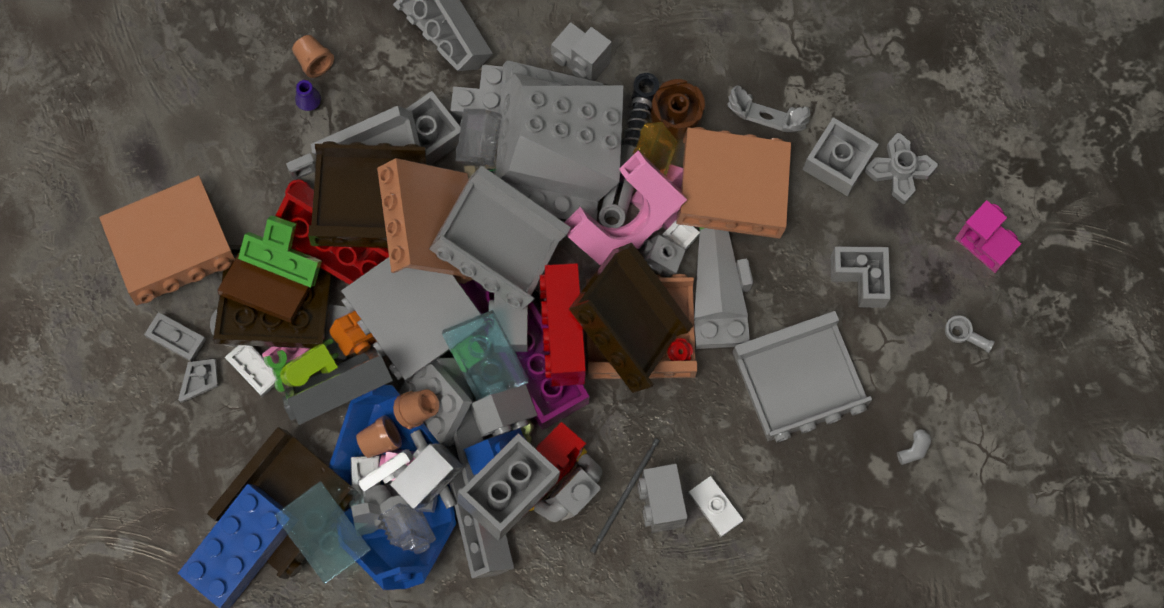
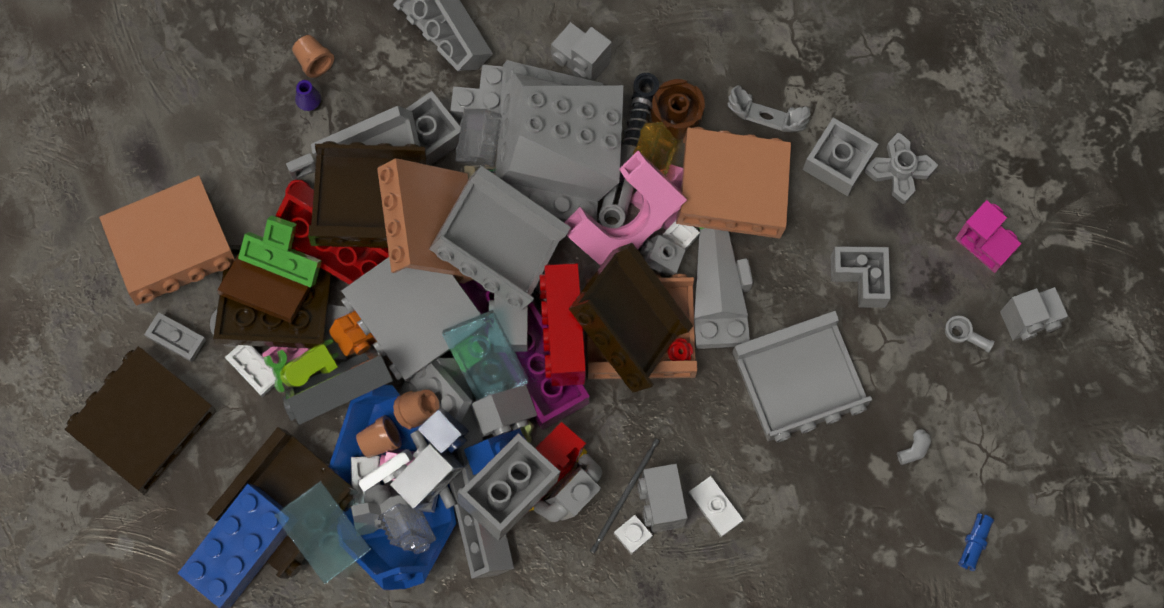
(140, 419): none -> dark brown panel
(198, 379): light grey piece -> none
(444, 431): none -> slope
(633, 534): none -> white plate
(976, 542): none -> blue pin
(1032, 313): none -> light grey brick

